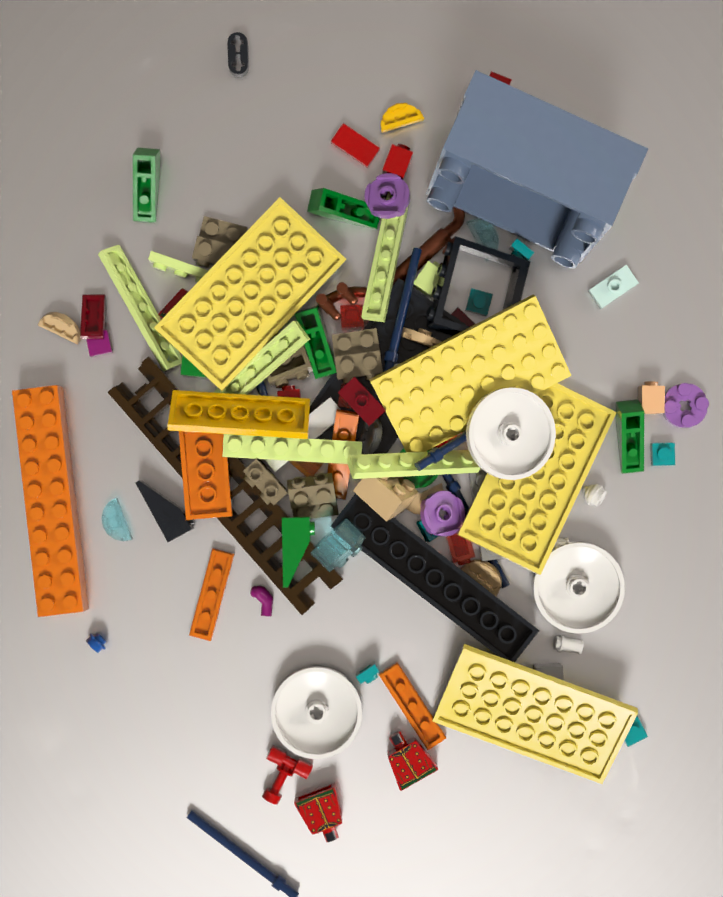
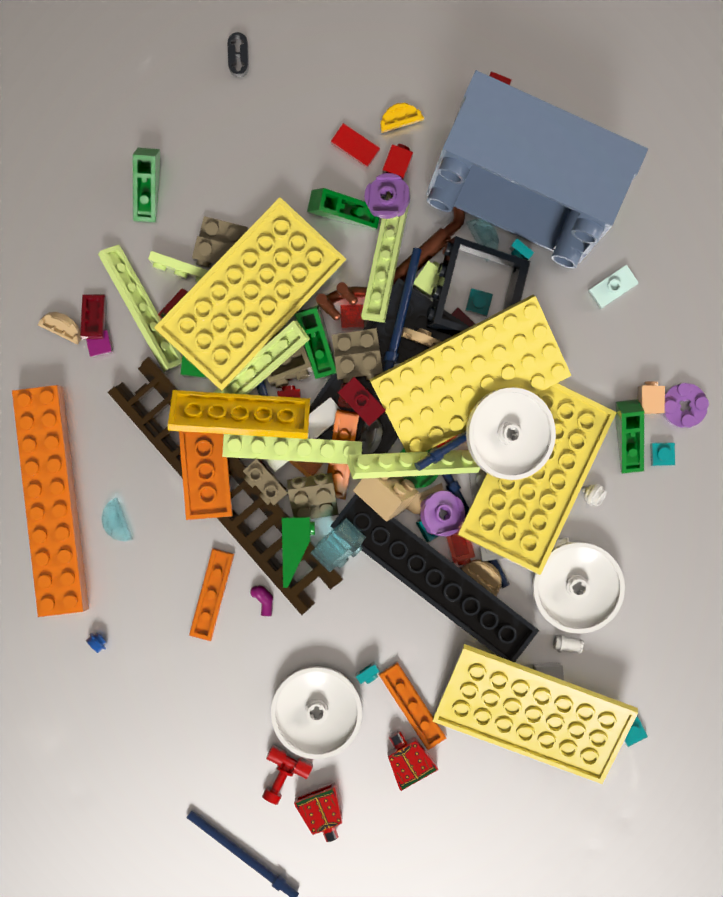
(168, 515): black slope -> none

